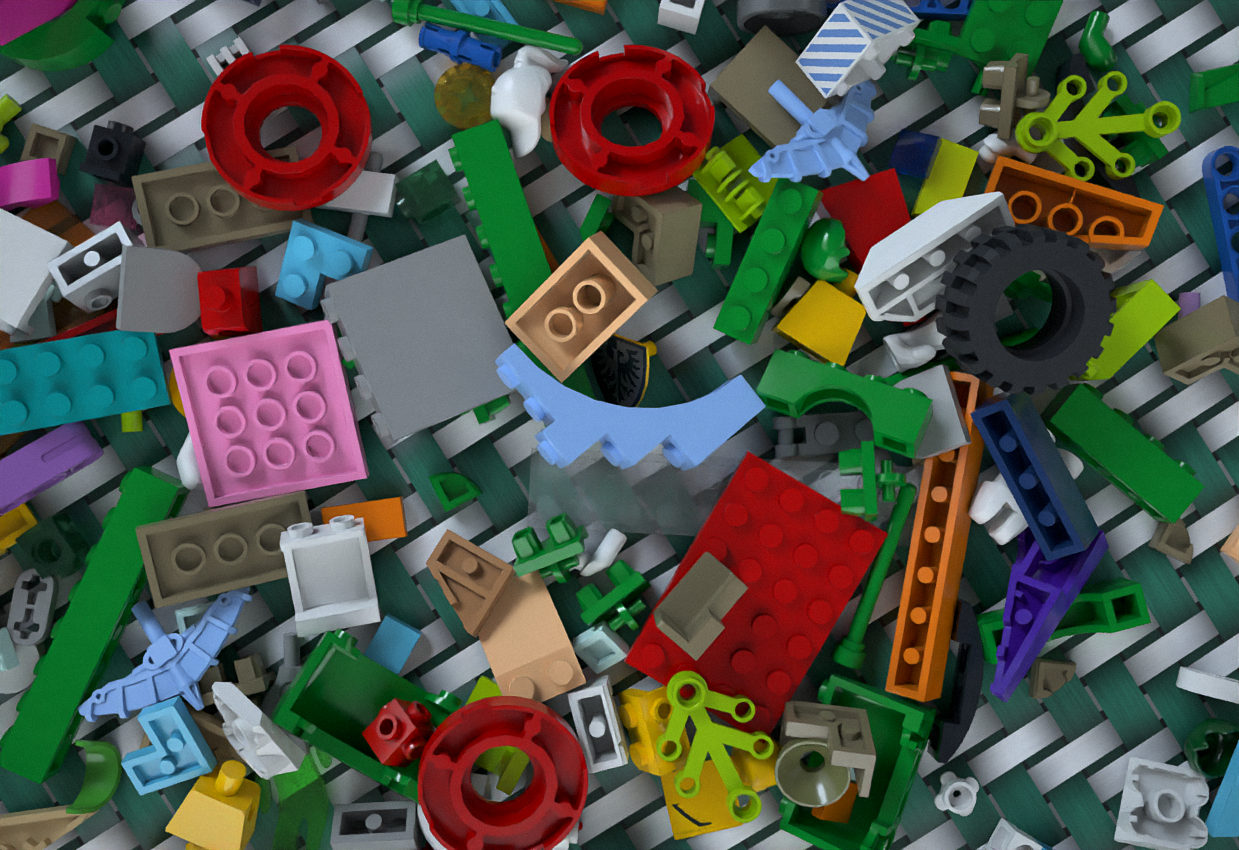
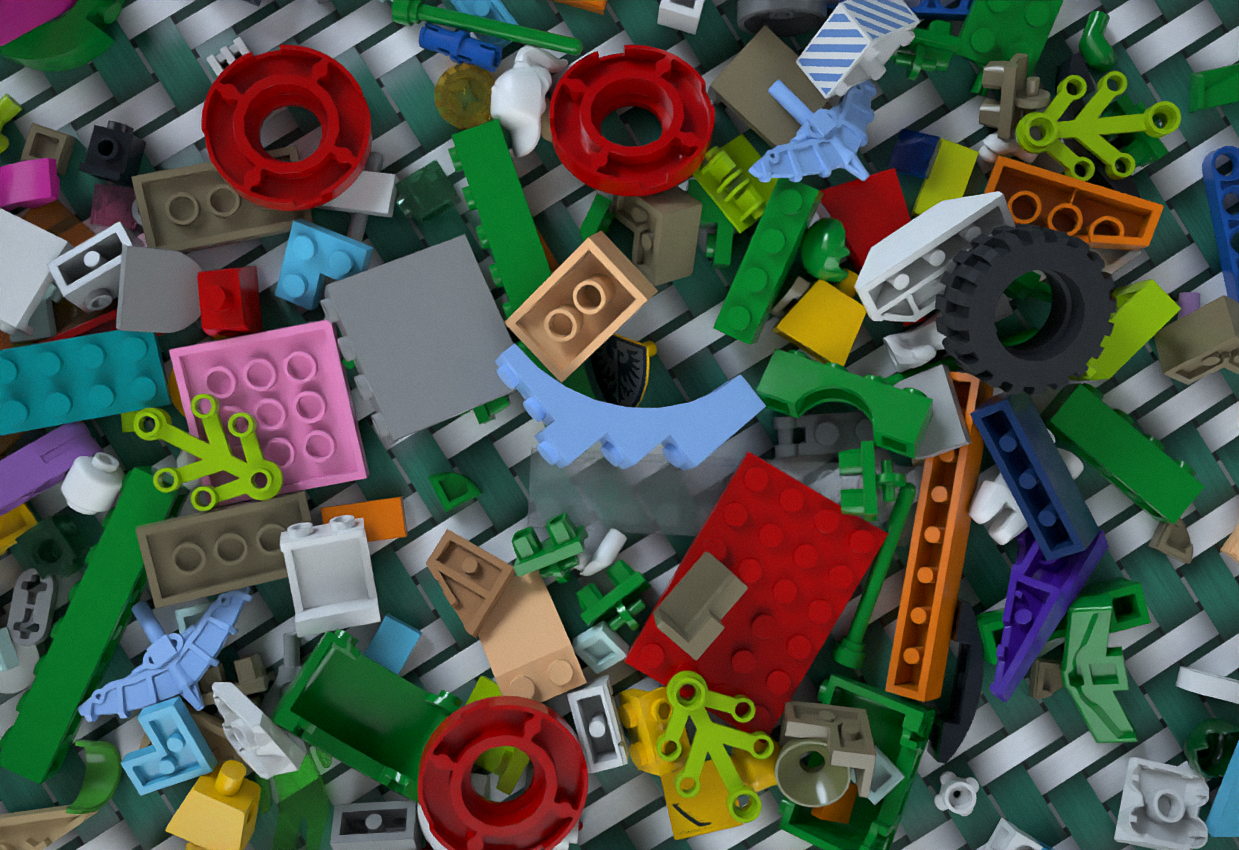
(93, 483): none -> white head
(214, 456): none -> lime plant
(400, 732): red brick -> none
(884, 777): none -> light aqua tile
(1096, 671): none -> green plate

